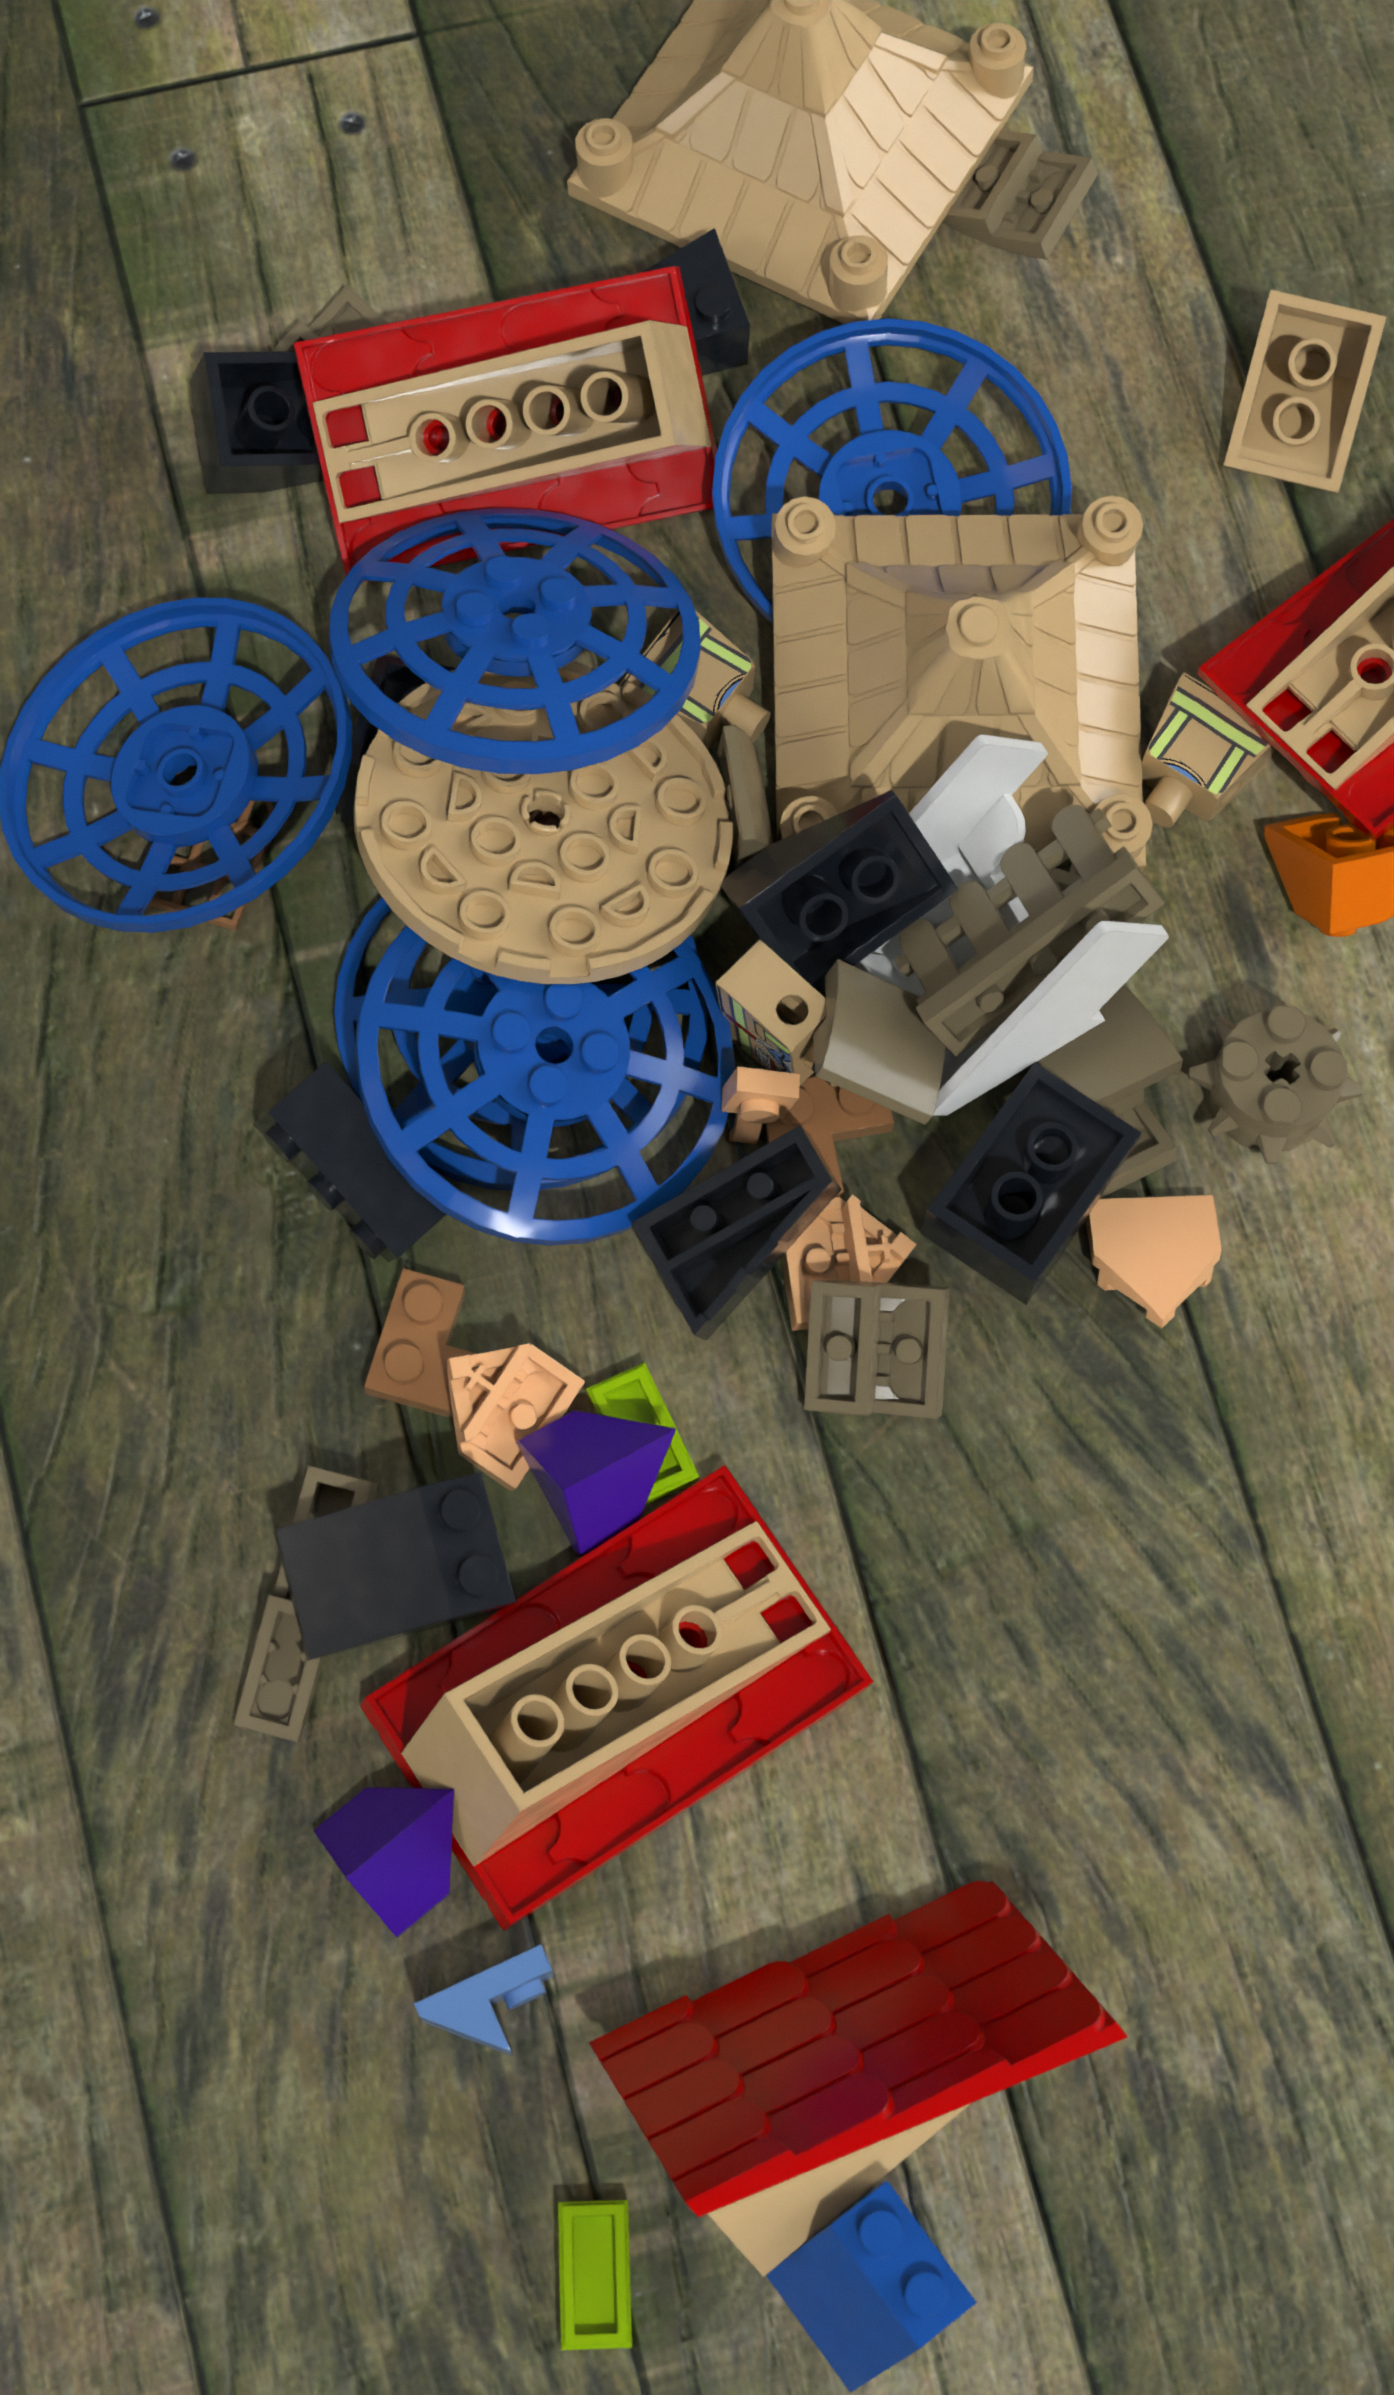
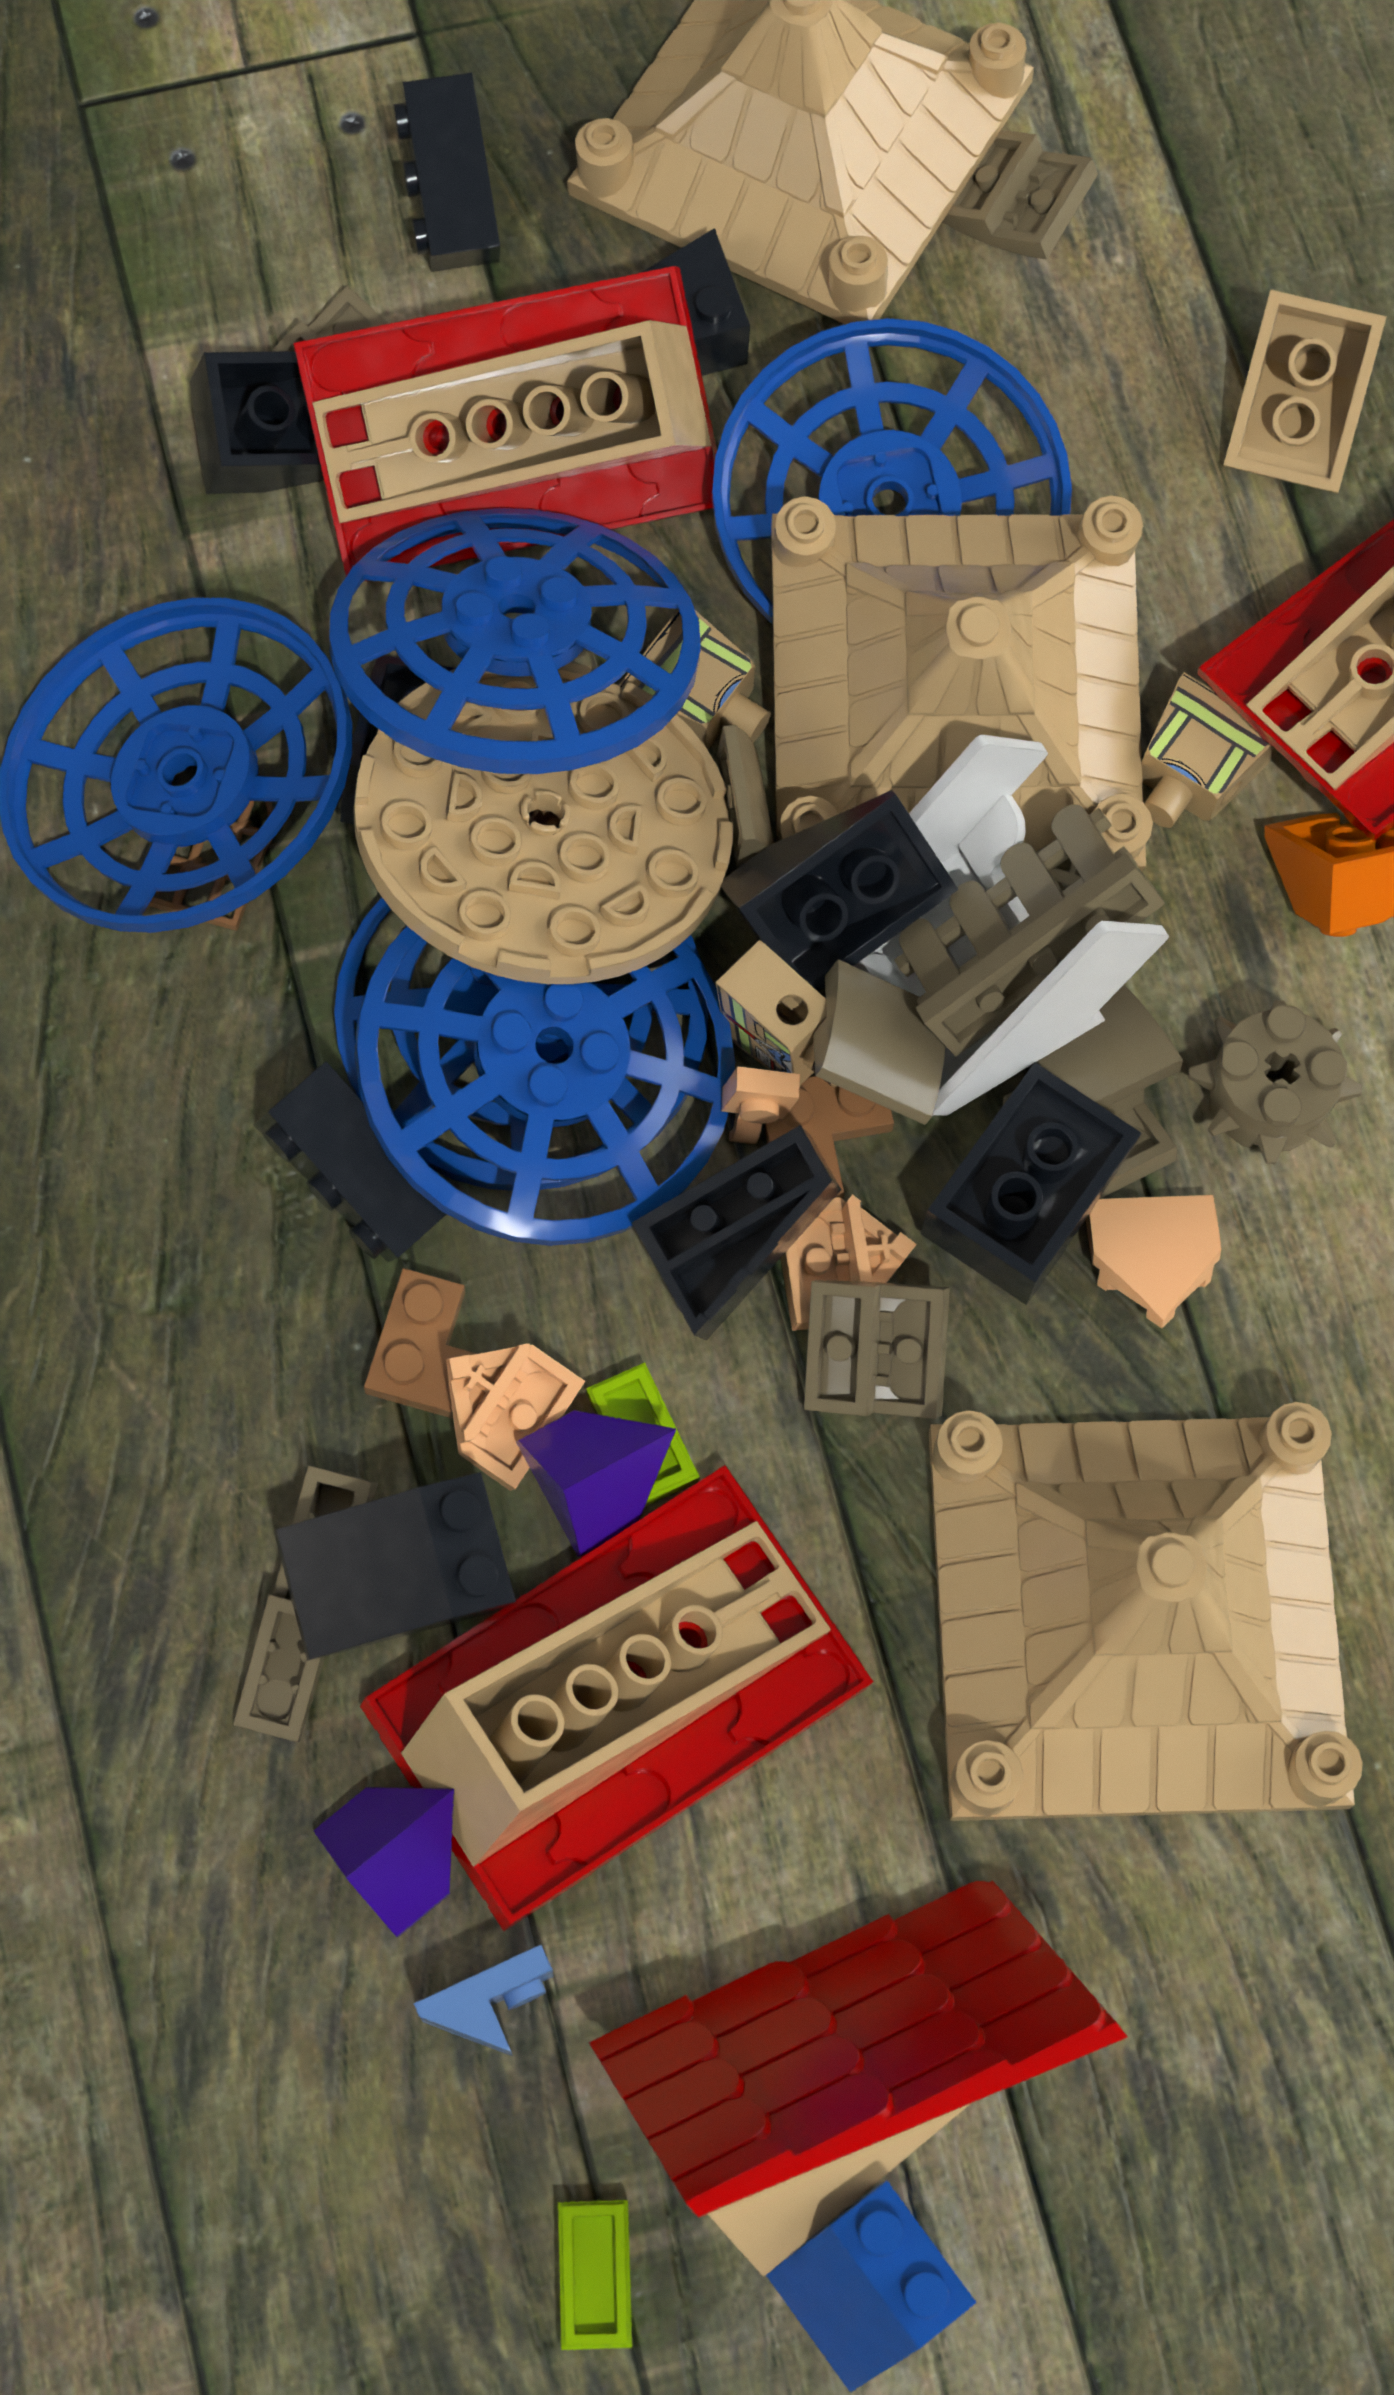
(448, 172): none -> black wedge
(1138, 1617): none -> tan piece

